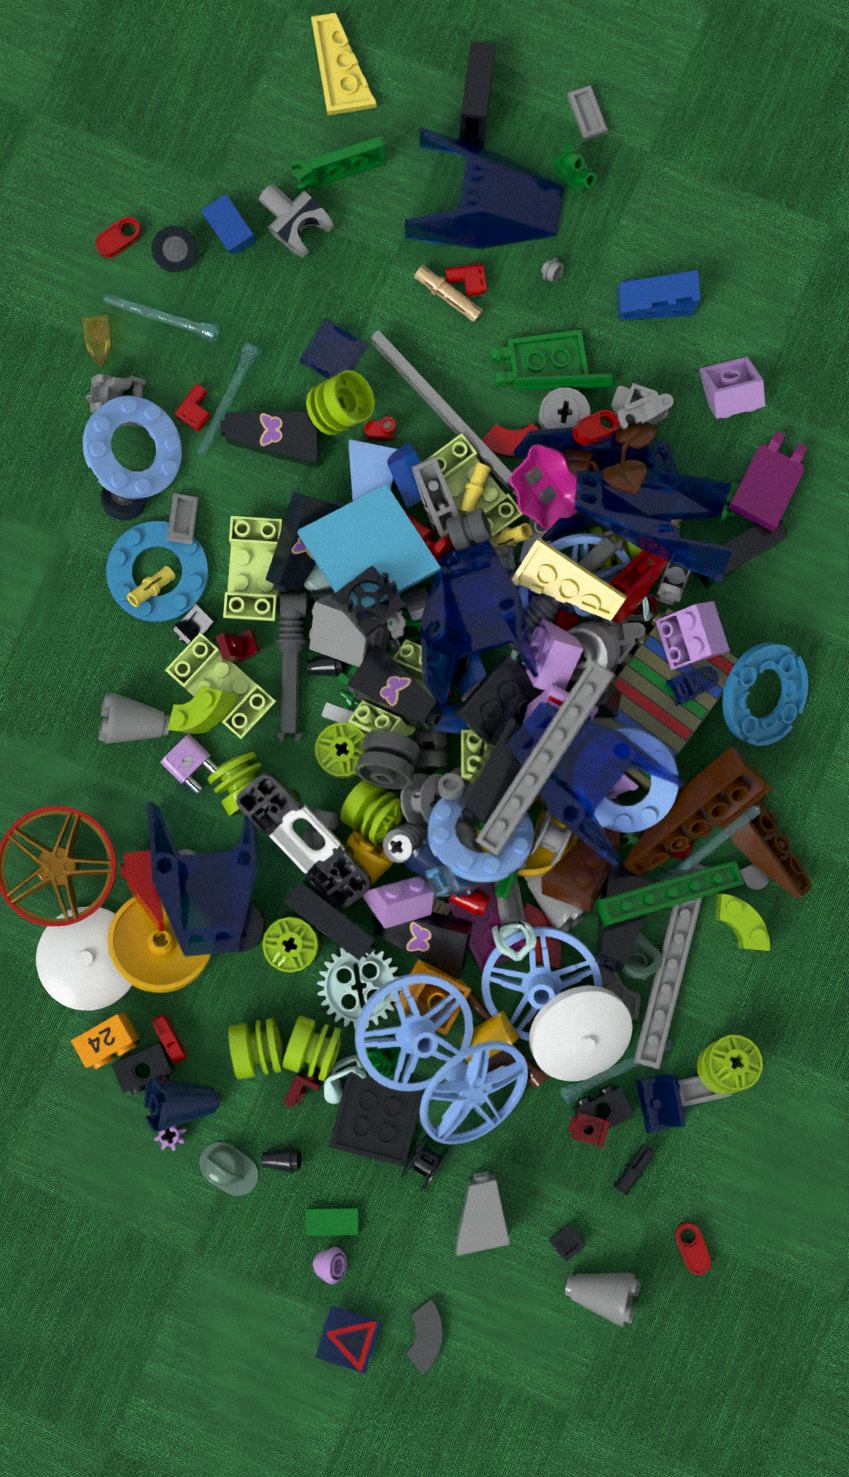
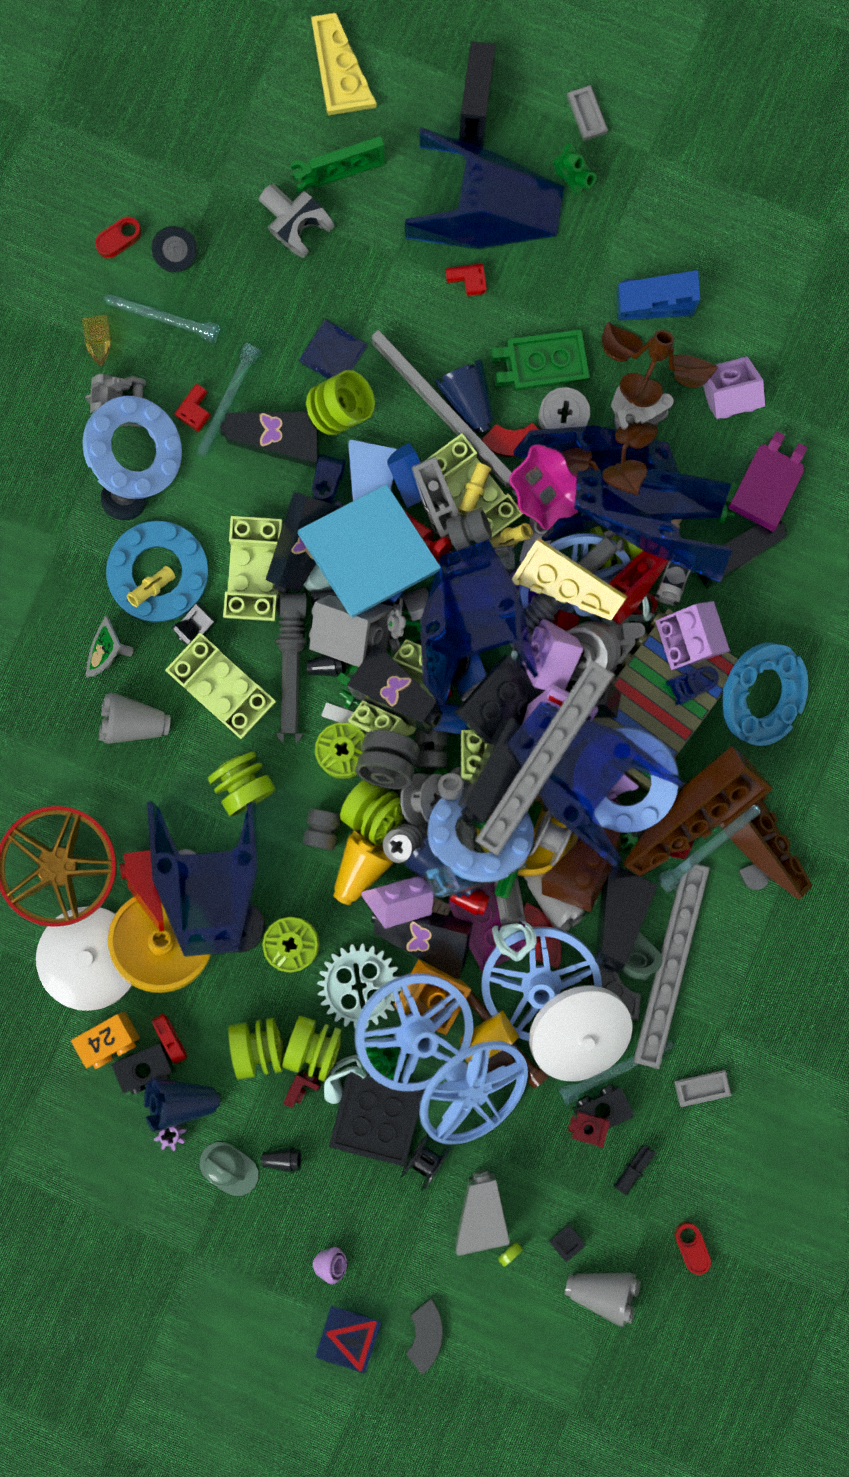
(105, 649): none -> shield
(182, 518): light grey tile -> none
(186, 760): lavender piece -> none
(202, 711): lime brick -> none
(229, 225): blue brick -> none
(237, 647): dark red bracket -> none
(327, 475): none -> clear blue piece
(330, 870): black piece -> none
(330, 921): black slope -> none
(332, 1221): green tile -> none
(371, 575): black piece -> none
(381, 430): red piece -> none
(444, 290): tan pin -> none
(469, 395): none -> dark blue cone
(512, 1252): none -> lime tile
(552, 270): light grey plate -> none
(561, 381): green axle -> none
(591, 430): red piece -> none
(639, 390): none -> reddish brown plant
(661, 1102): clear blue bracket -> none
(669, 893): green tile -> none
(715, 1065): lime wheel -> none
(744, 922): lime brick -> none

